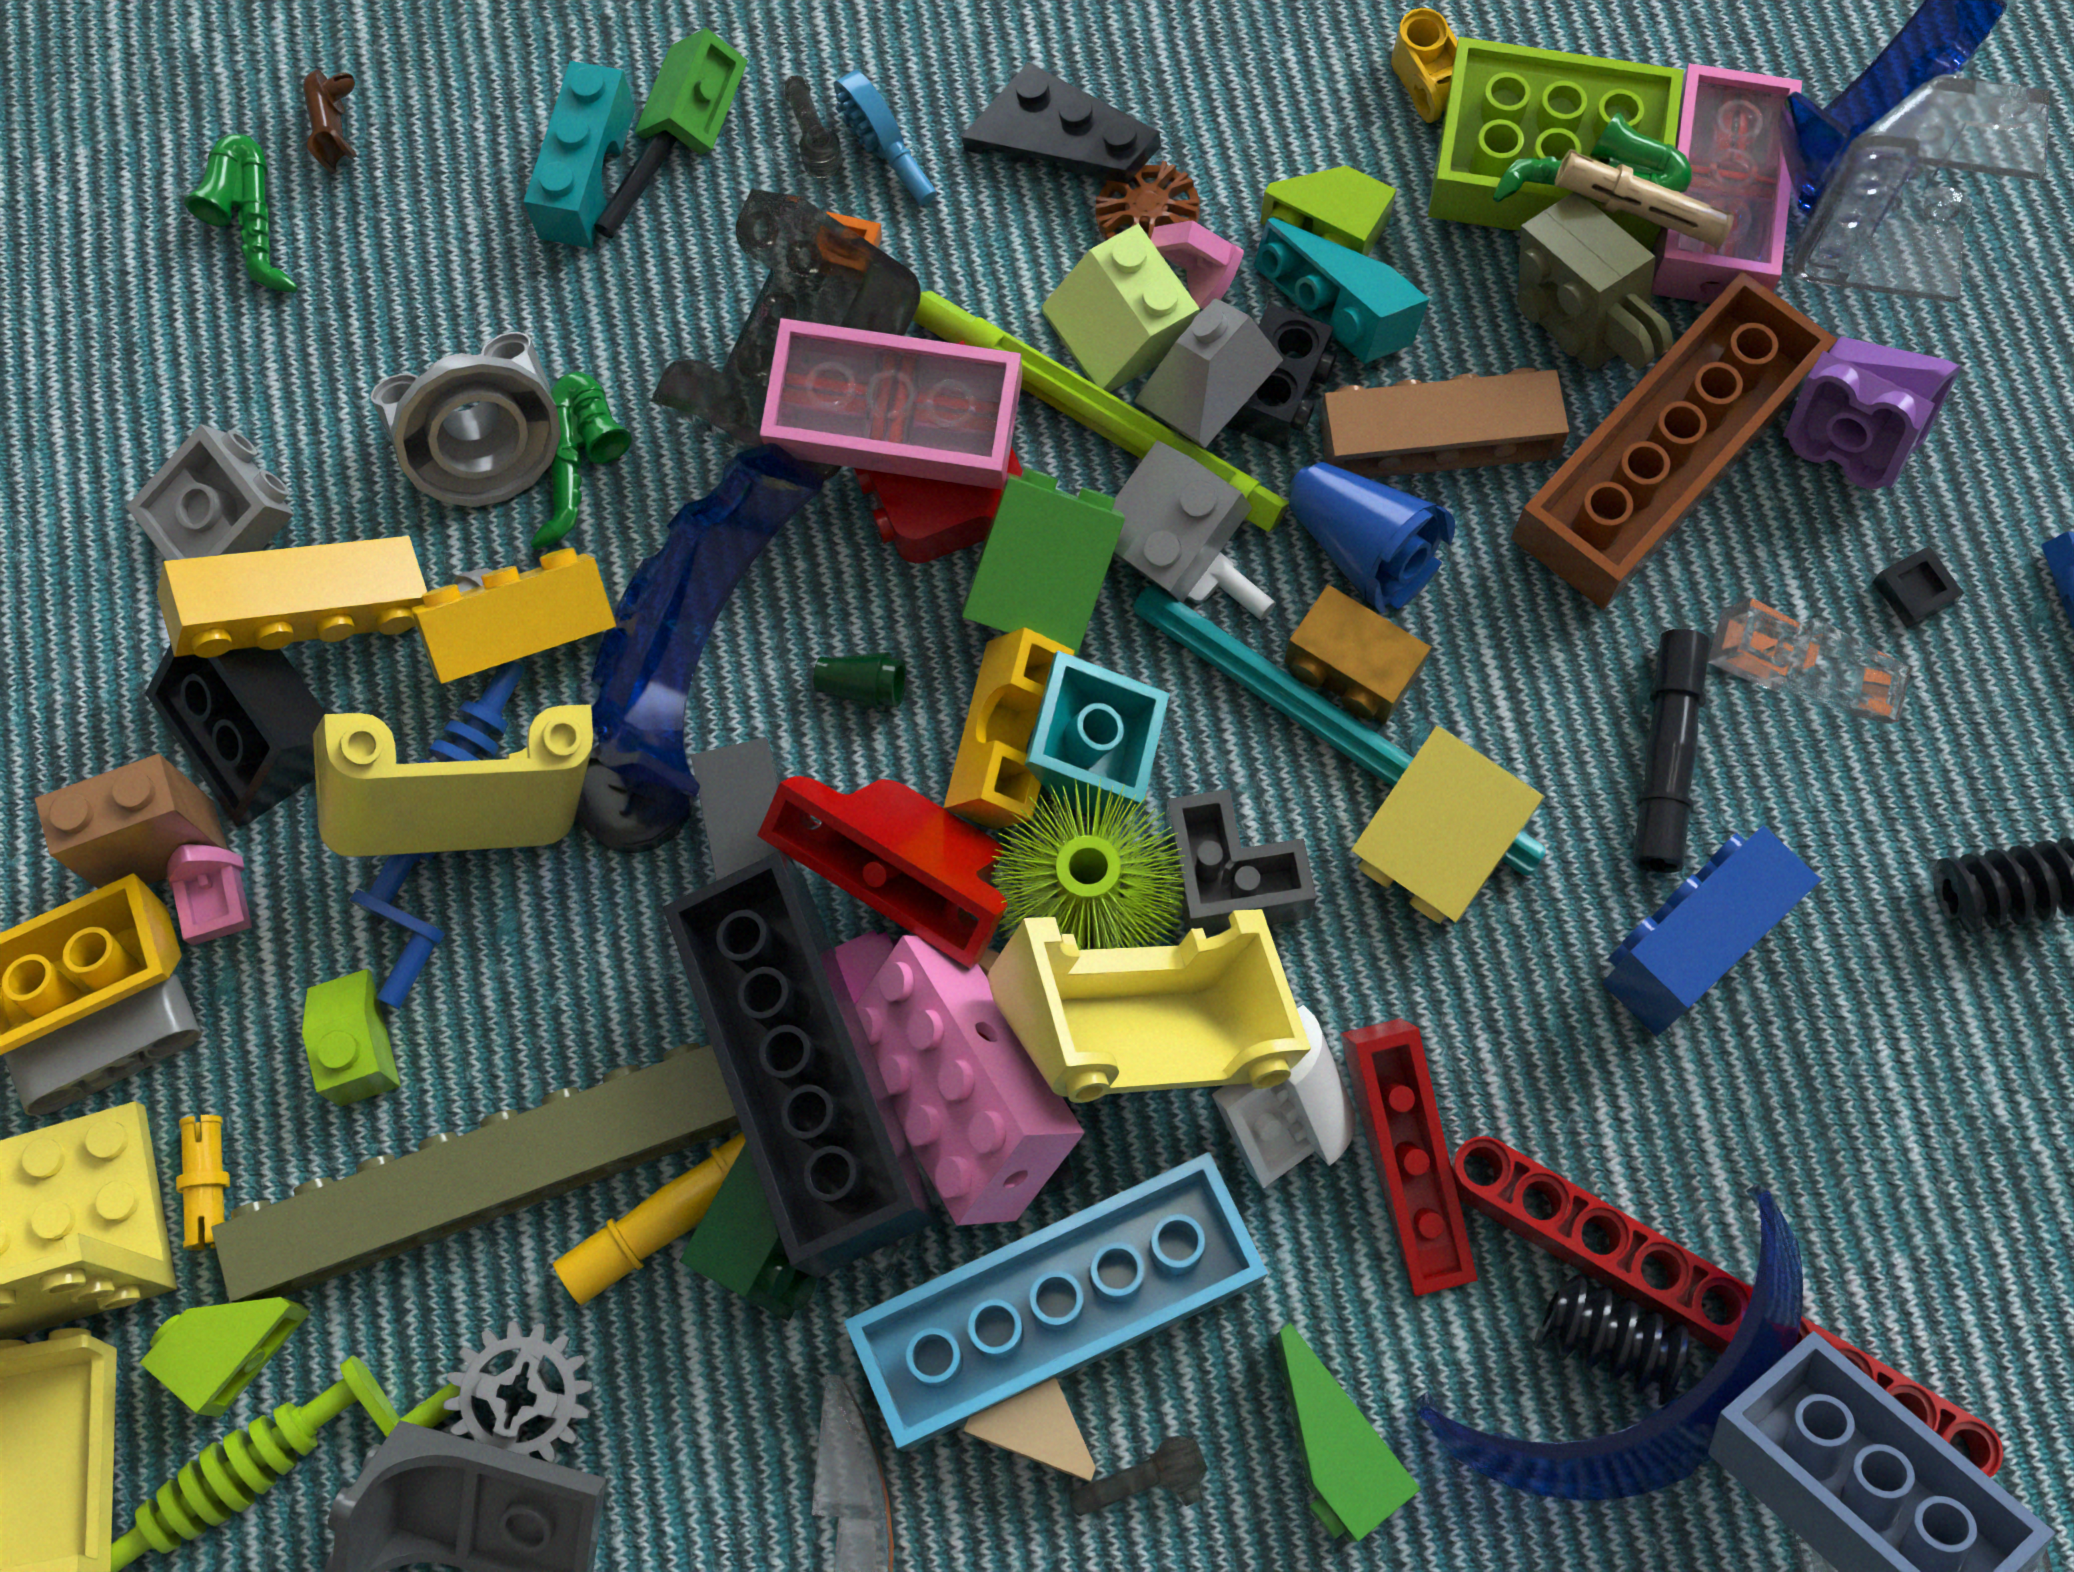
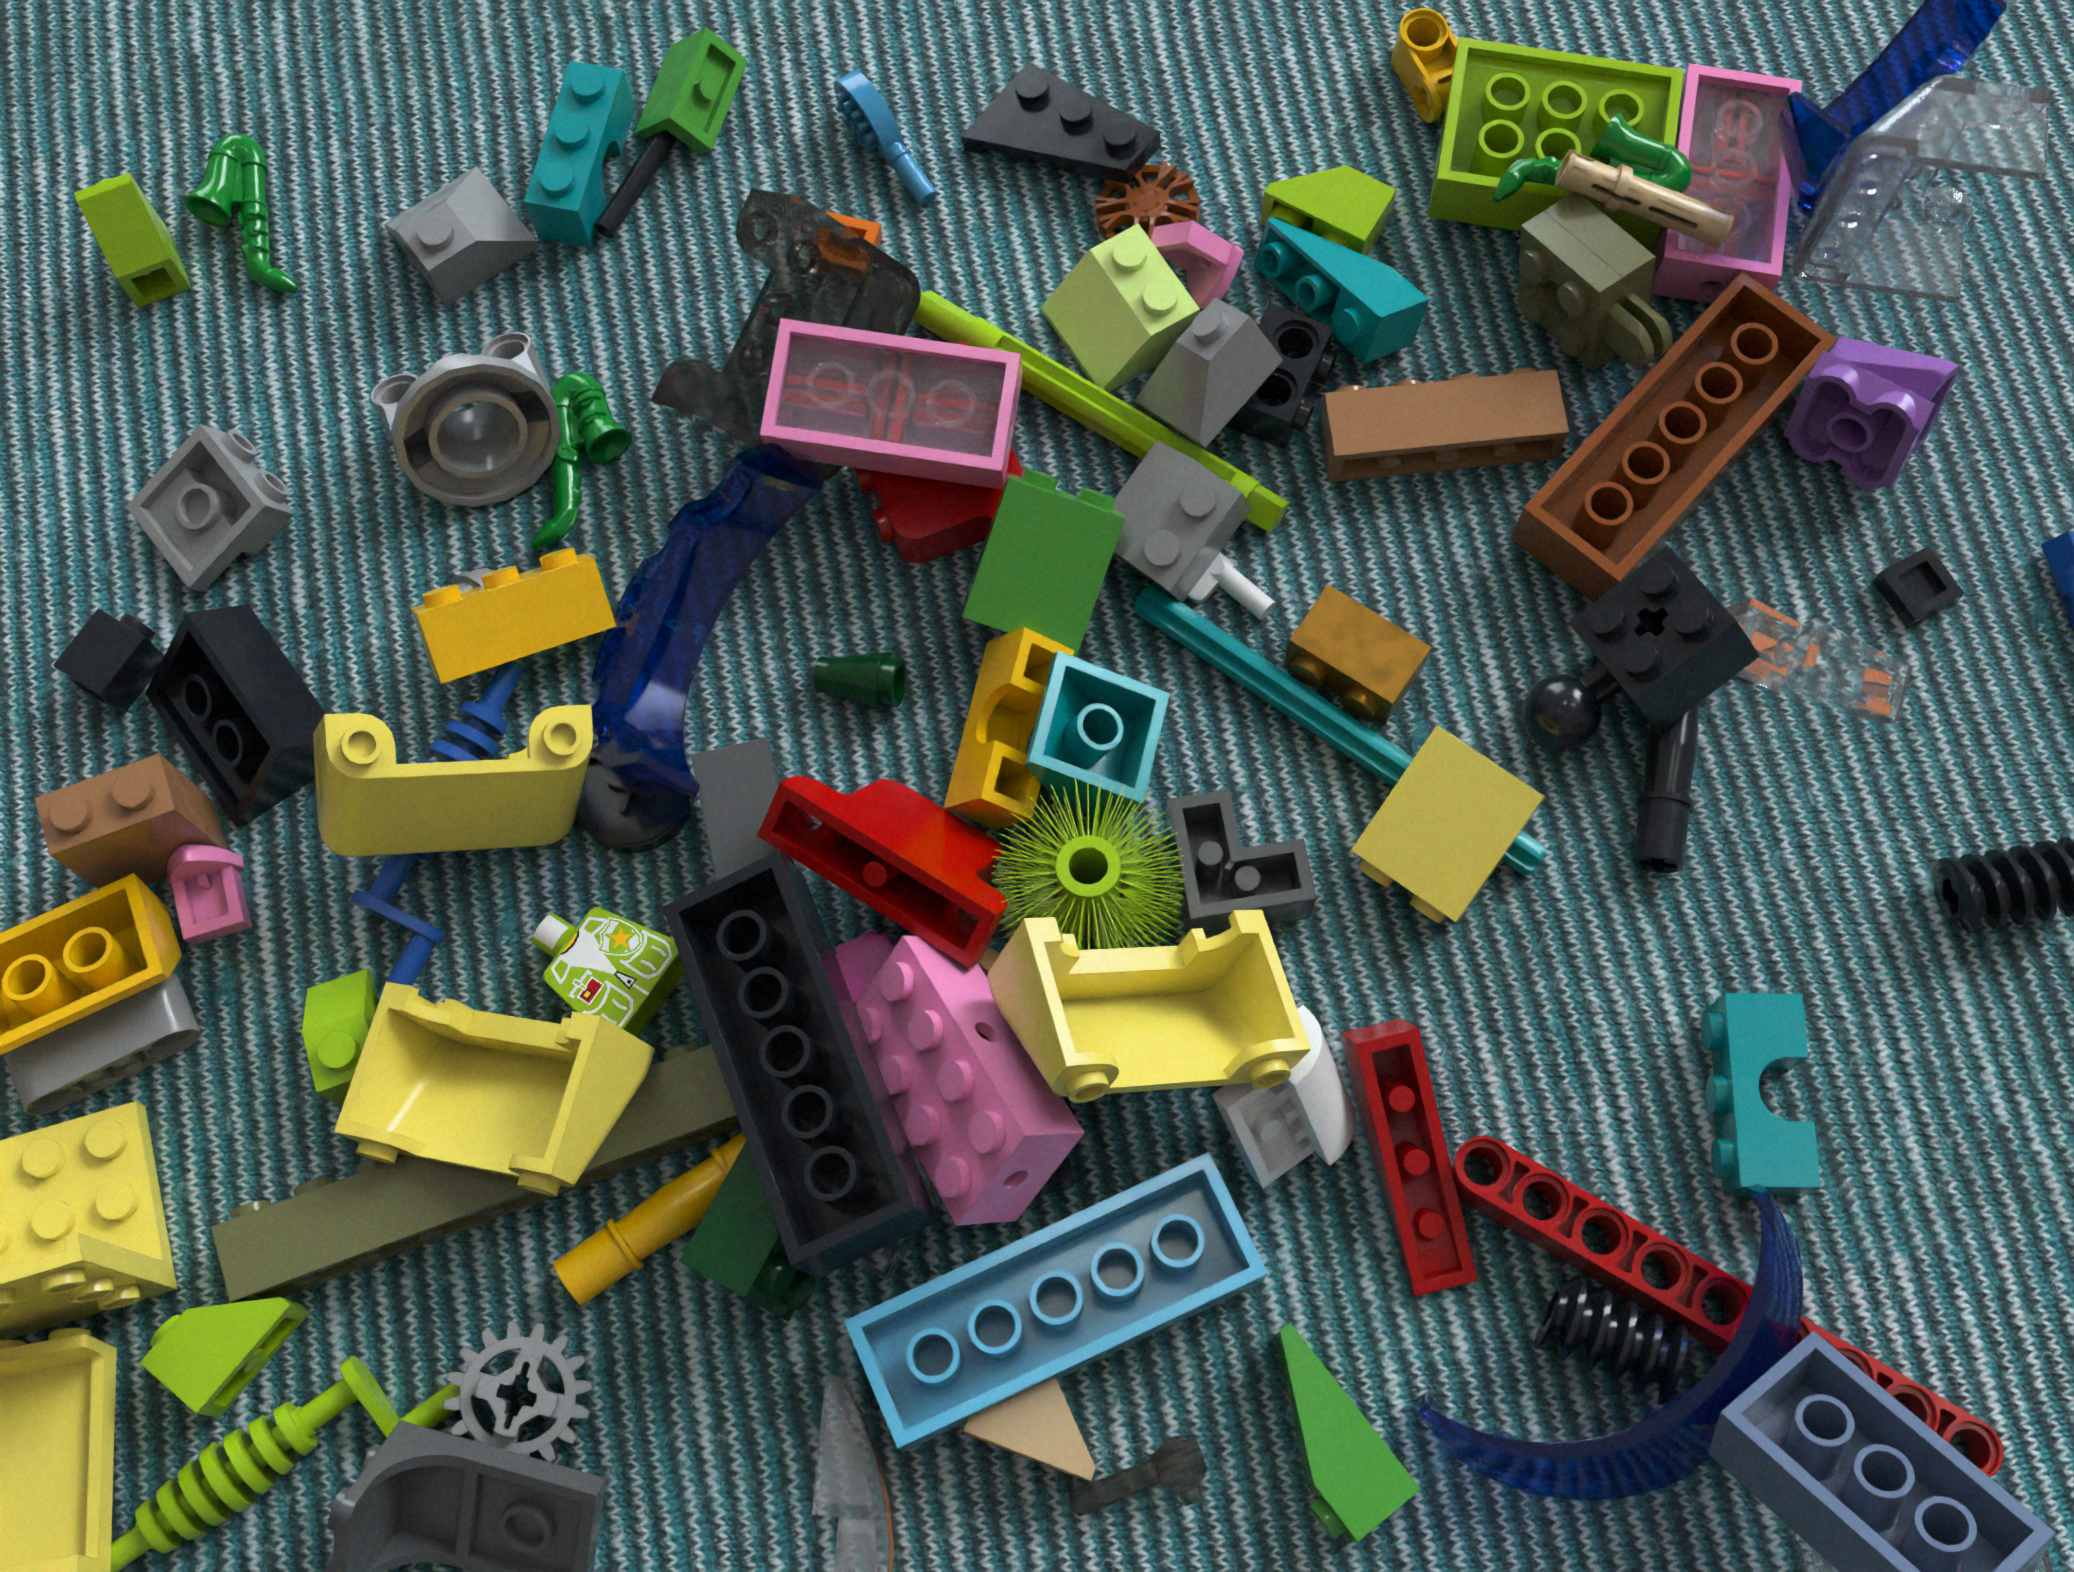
(111, 659): none -> black brick
(133, 239): none -> lime slope
(201, 1179): yellow pin -> none
(289, 595): yellow brick -> none
(325, 112): reddish brown piece -> none
(461, 236): none -> light grey slope
(490, 1088): none -> light yellow windscreen
(610, 967): none -> lime torso
(818, 146): clear smoke piece -> none
(1371, 531): blue cone -> none
(1656, 641): none -> black brick
(1707, 927): blue brick -> none
(1754, 1145): none -> teal arch

